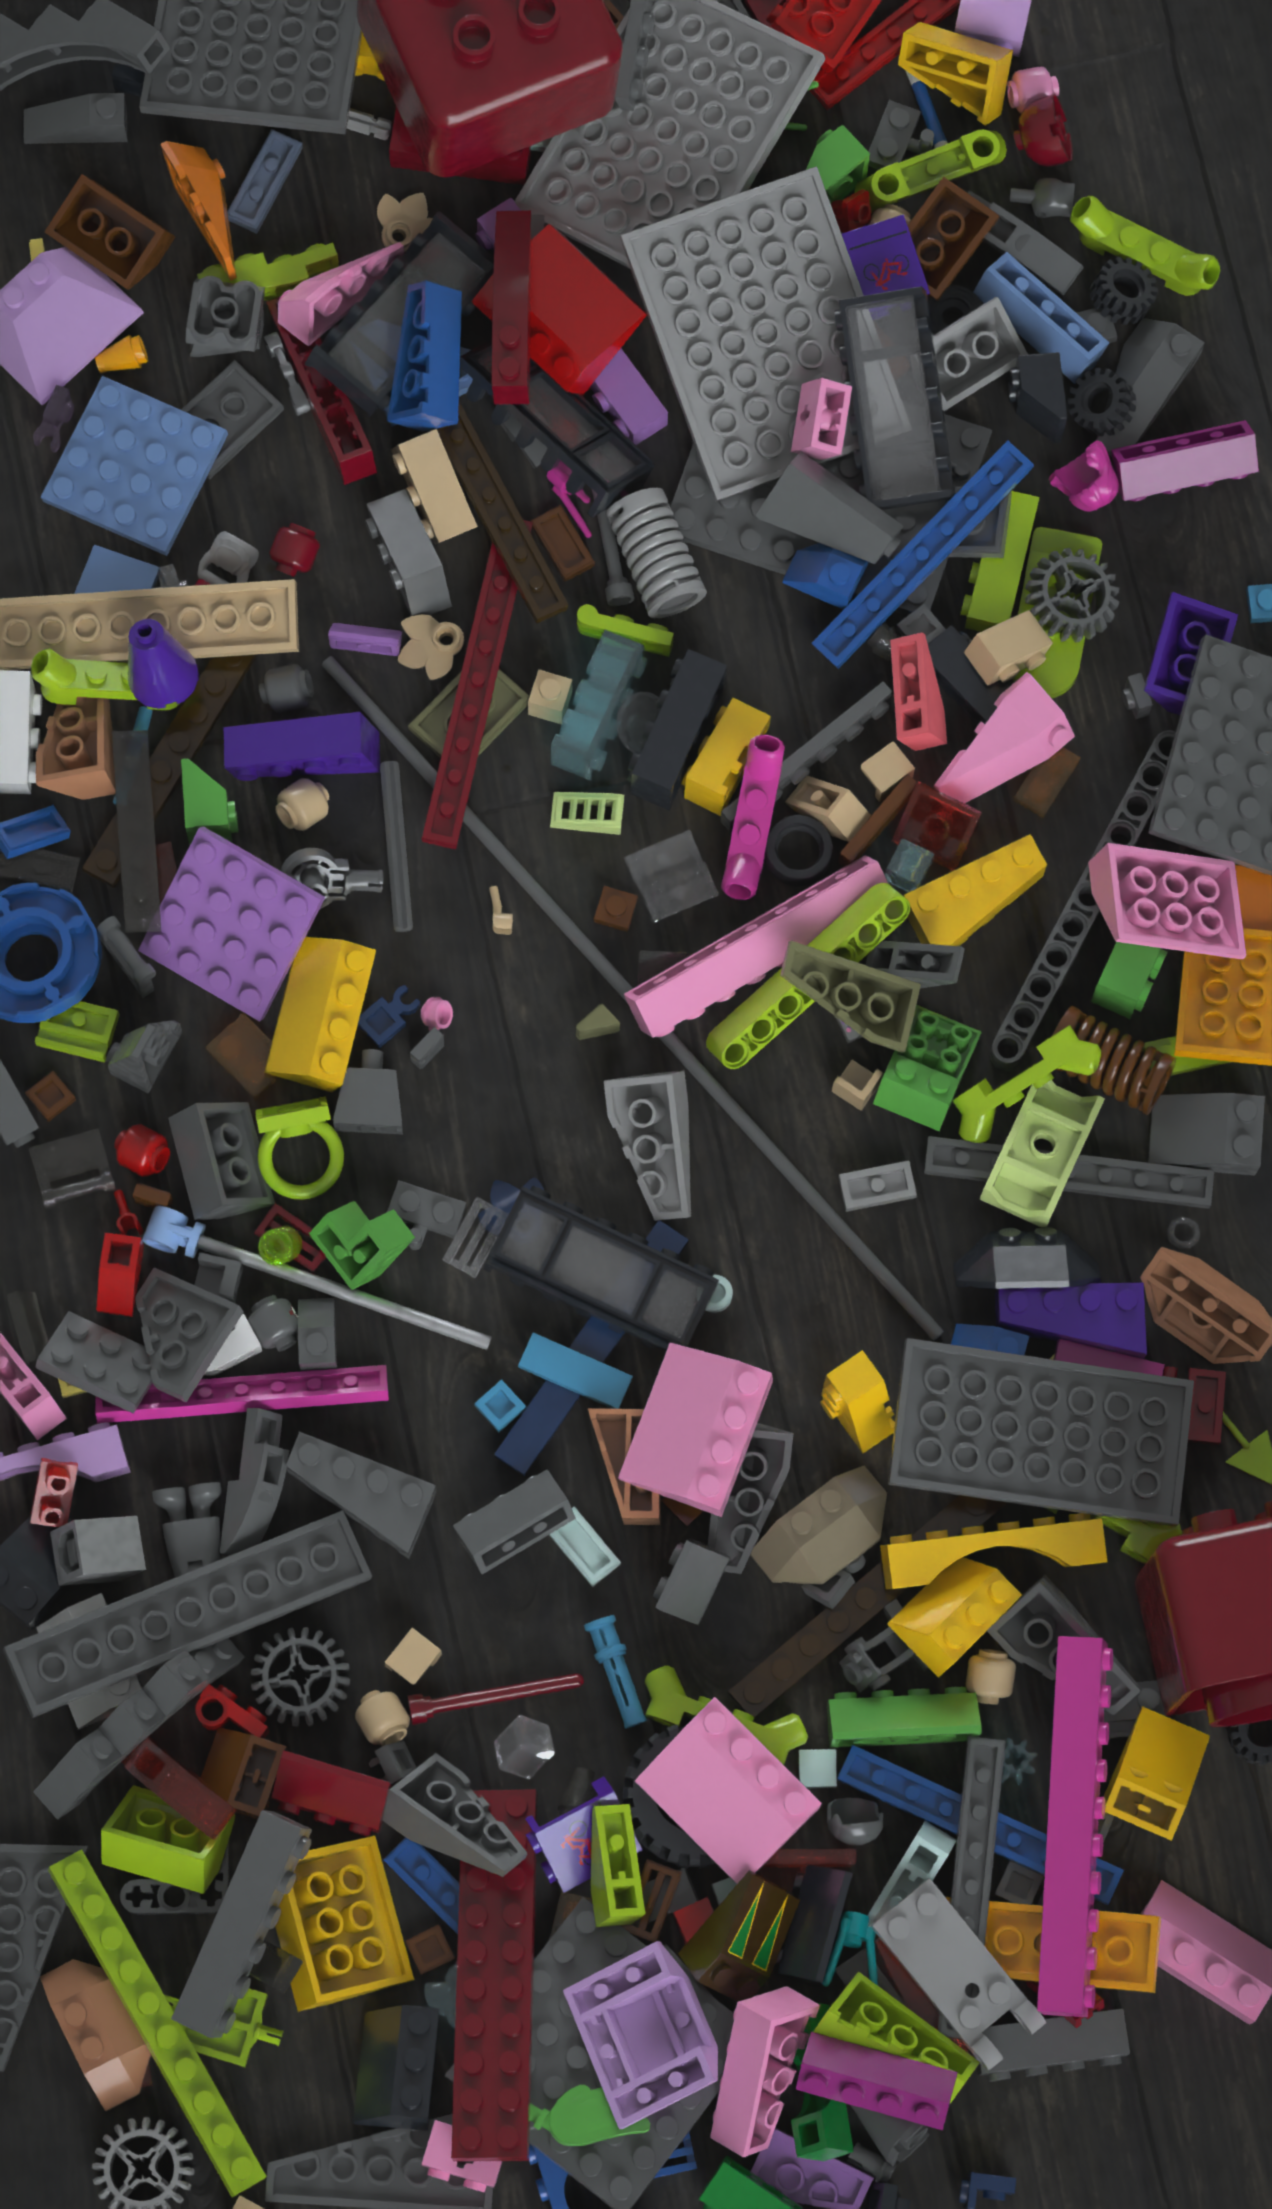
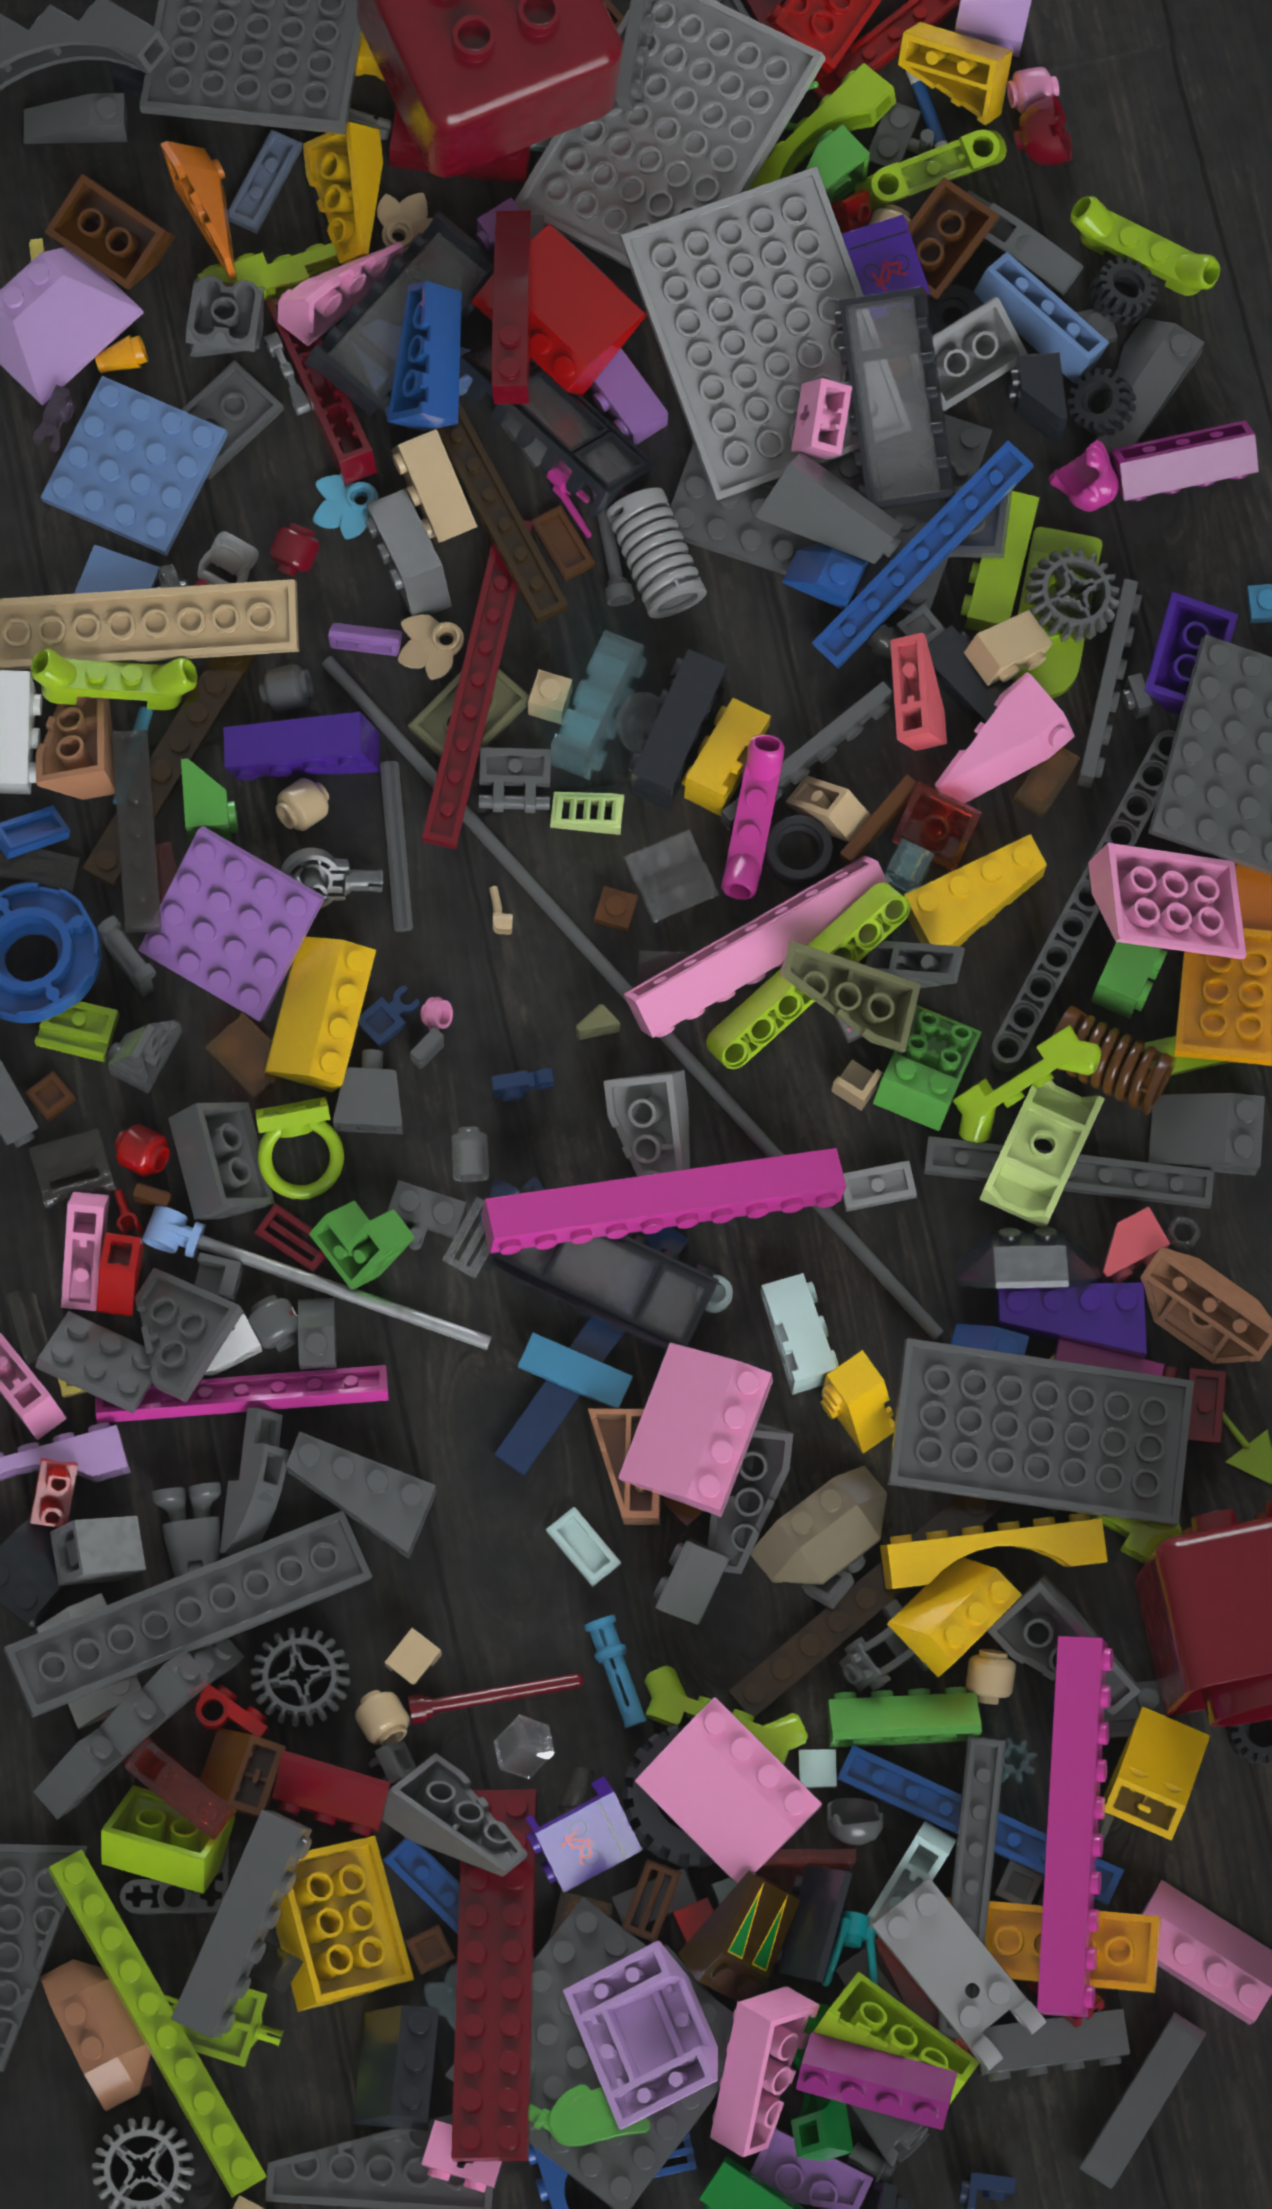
(83, 1249): none -> bright pink slope
(159, 666): dark purple cone -> none
(287, 1243): clear neon green wheel -> none
(340, 505): none -> medium azure plate
(347, 181): none -> yellow wedge
(470, 1155): none -> clear brick
(500, 1405): dark azure plate -> none
(514, 768): none -> dark grey plate
(514, 1085): none -> dark blue plate
(514, 1521): dark grey brick -> none
(615, 1867): lime slope -> none
(653, 637): lime plate -> none
(663, 1201): none -> dark pink brick
(799, 1332): none -> light aqua wedge
(855, 104): none -> lime arch
(887, 770): tan panel -> none
(1048, 198): dark grey piece -> none
(1107, 698): none -> dark grey plate
(1132, 1244): none -> coral slope
(1142, 2100): none -> dark grey beam

